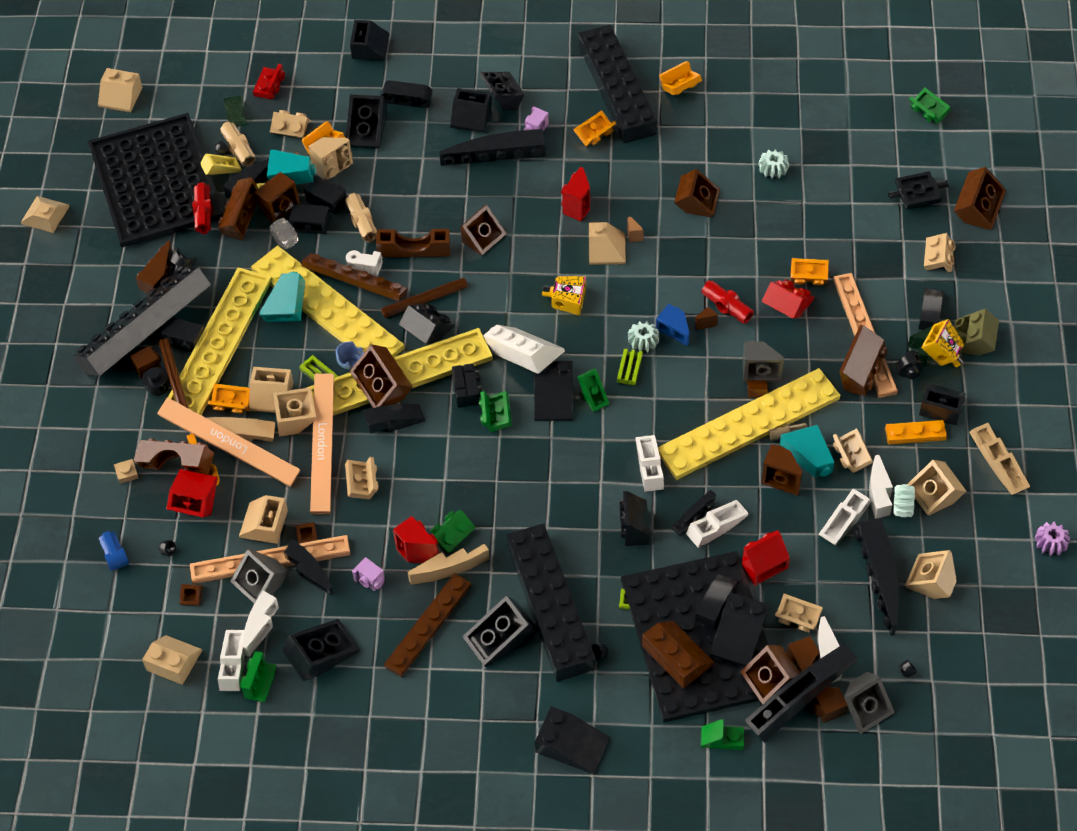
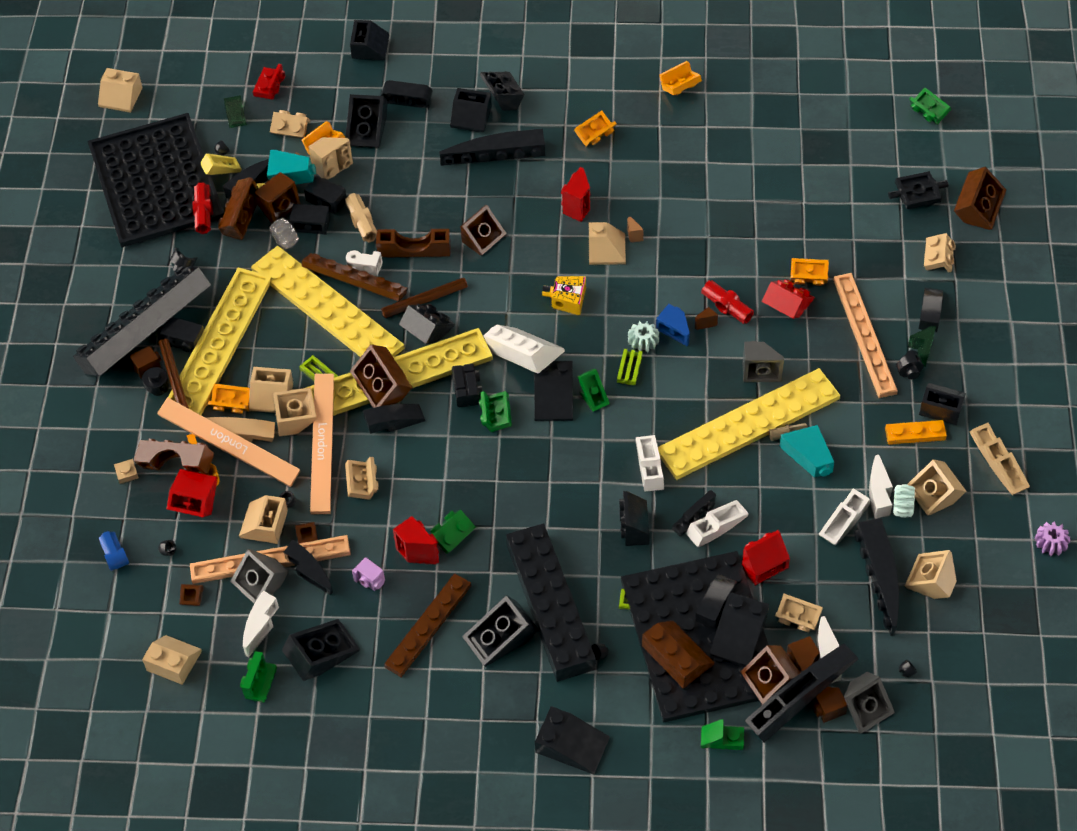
(45, 214): tan slope -> none
(156, 269): reddish brown slope -> none
(232, 661): white slope -> none
(238, 144): tan piece -> none
(285, 299): teal slope -> none
(286, 494): none -> black hinge
(348, 354): medium blue hair -> none
(442, 567): tan slope -> none
(537, 119): lavender brick -> none
(617, 84): black brick -> none
(697, 194): reddish brown slope -> none
(757, 388): reddish brown slope -> none
(773, 164): light aqua gear -> none
(781, 470): reddish brown slope -> none
(853, 451): tan bracket -> none
(862, 361): slope -> none
(944, 344): yellow torso -> none
(977, 332): olive slope -> none

